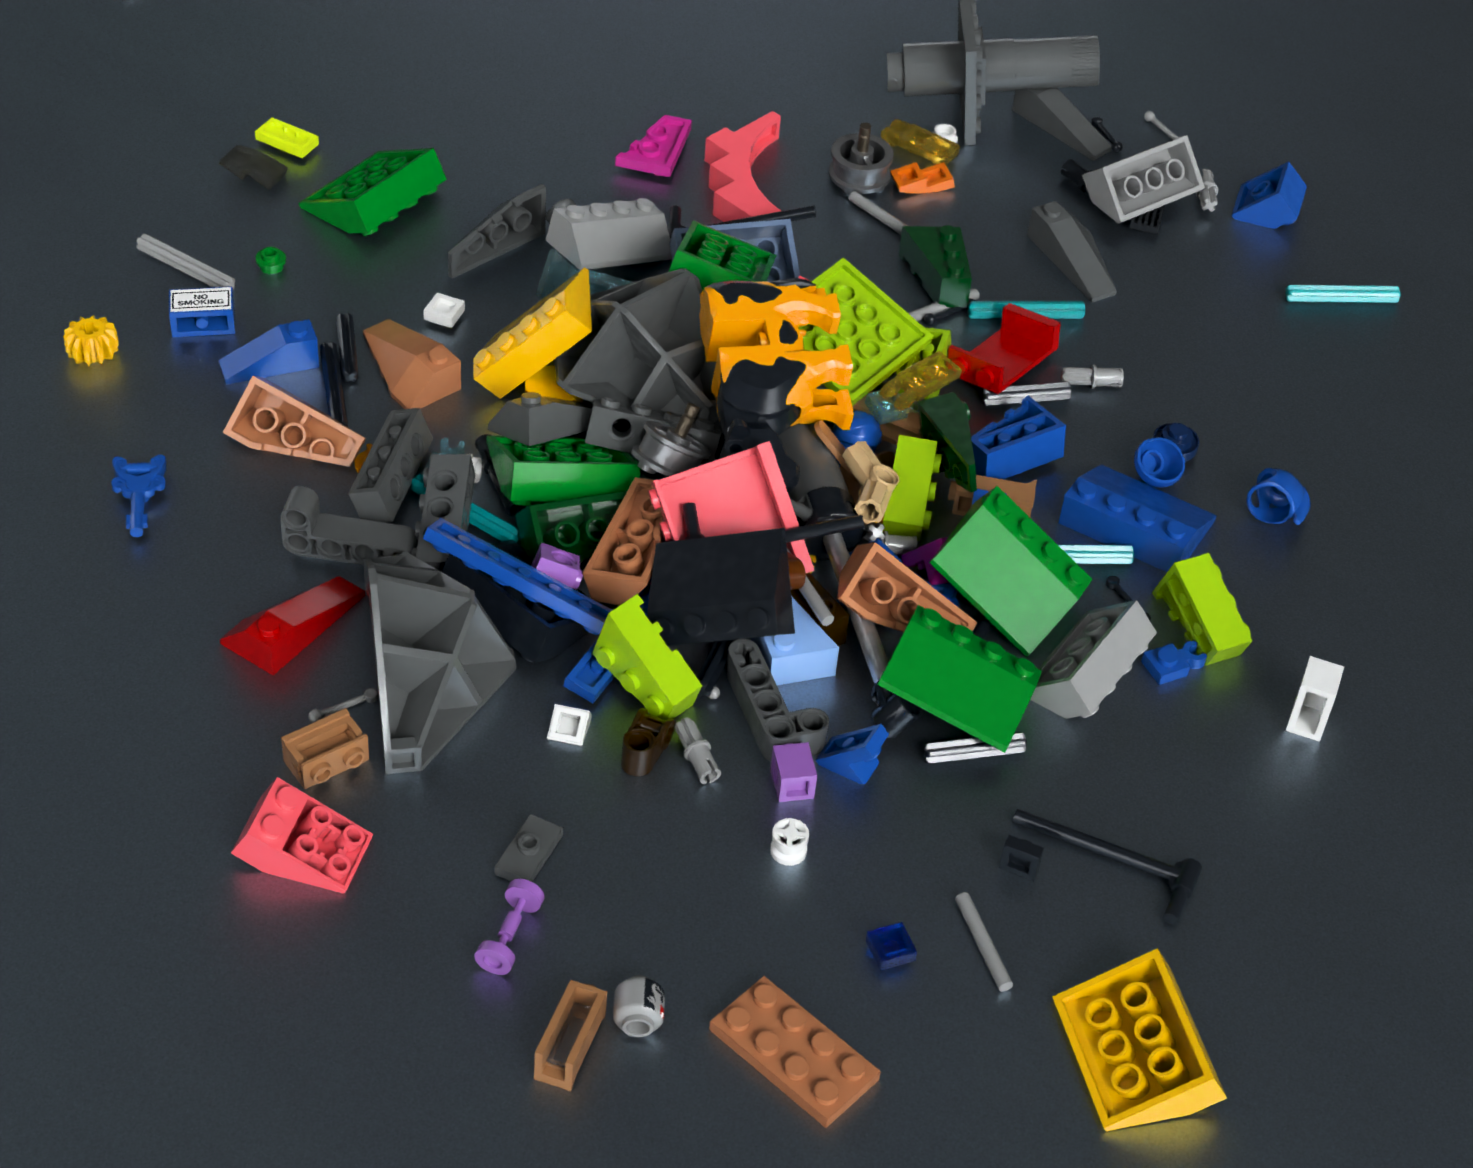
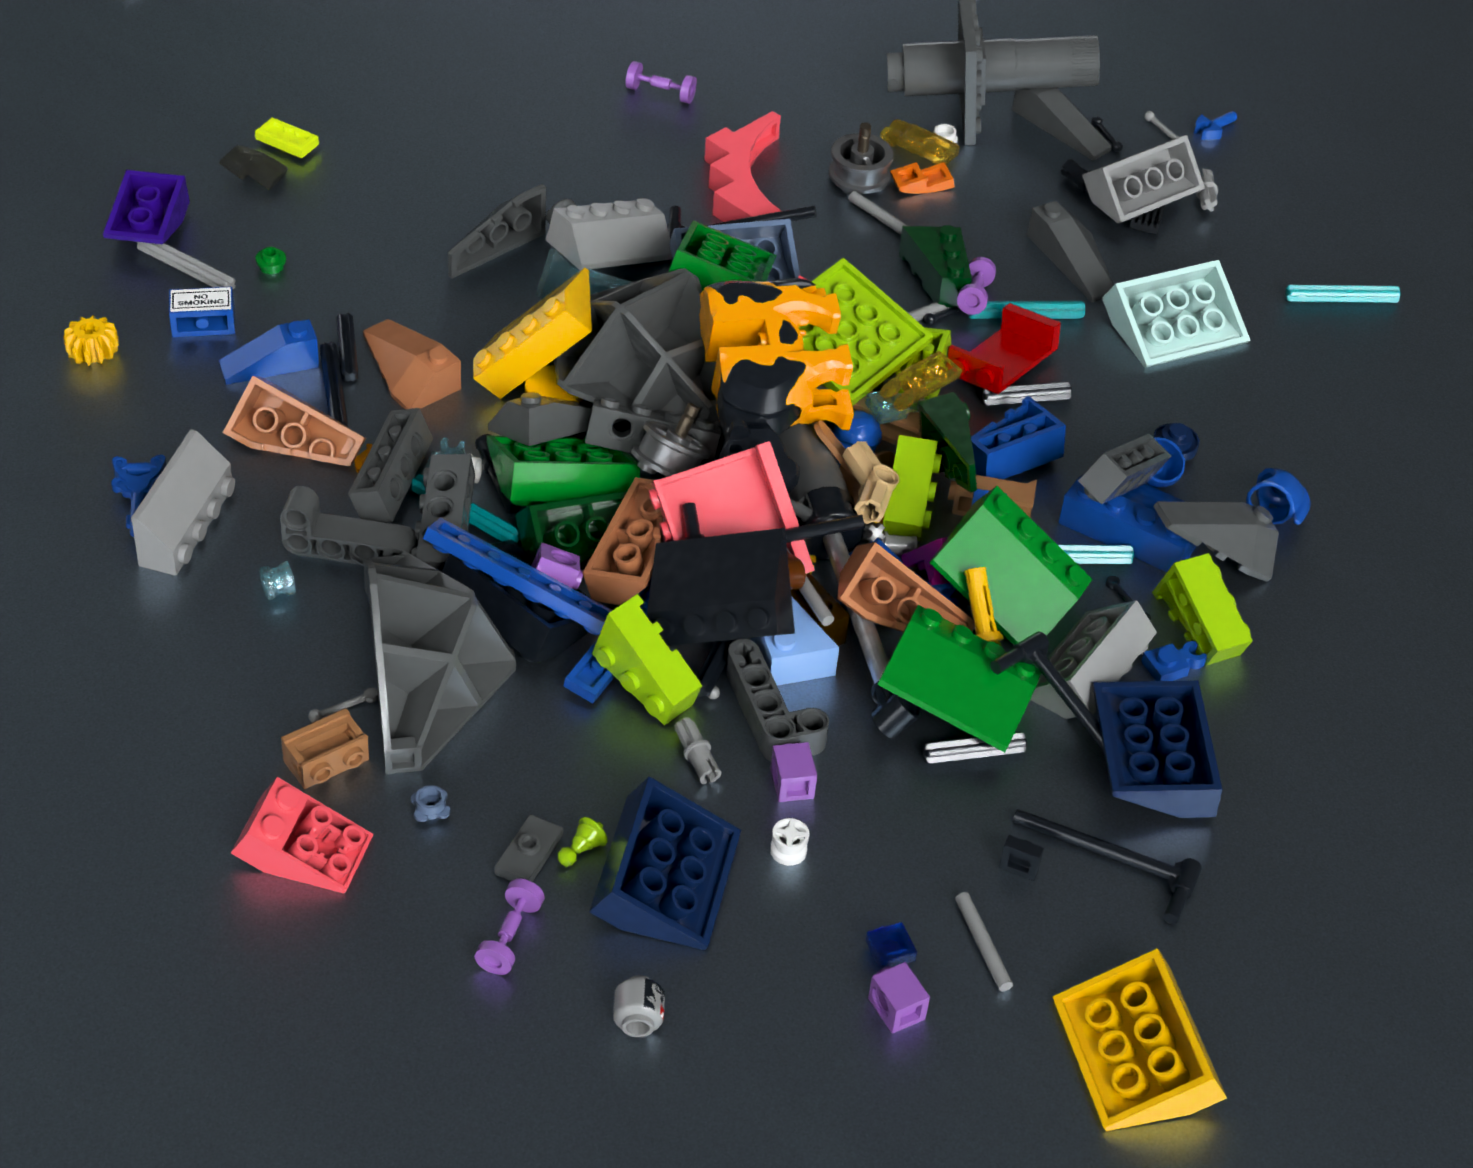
(148, 207): none -> dark purple slope
(181, 505): none -> light grey slope
(277, 580): none -> clear light blue wheel
(285, 629): red wedge -> none
(376, 189): green slope -> none
(431, 796): none -> sand blue plate
(444, 310): white plate -> none
(569, 725): white slope -> none
(569, 1034): medium nougat window -> none
(588, 836): none -> lime piece
(634, 77): none -> medium lavender wheel
(645, 742): dark brown piece -> none
(659, 149): dark pink wing -> none
(666, 867): none -> dark blue slope
(795, 1051): nougat plate -> none
(854, 753): blue slope -> none
(898, 997): none -> medium lavender brick
(973, 297): none -> medium lavender wheel
(982, 605): none -> yellow pin
(1034, 650): none -> black bar
(1093, 376): light grey axle -> none
(1124, 469): none -> dark grey brick
(1159, 746): none -> dark blue slope
(1176, 314): none -> light aqua slope
(1213, 128): none -> blue bar
(1227, 530): none -> dark grey wedge
(1271, 198): blue slope -> none
(1315, 698): white brick -> none

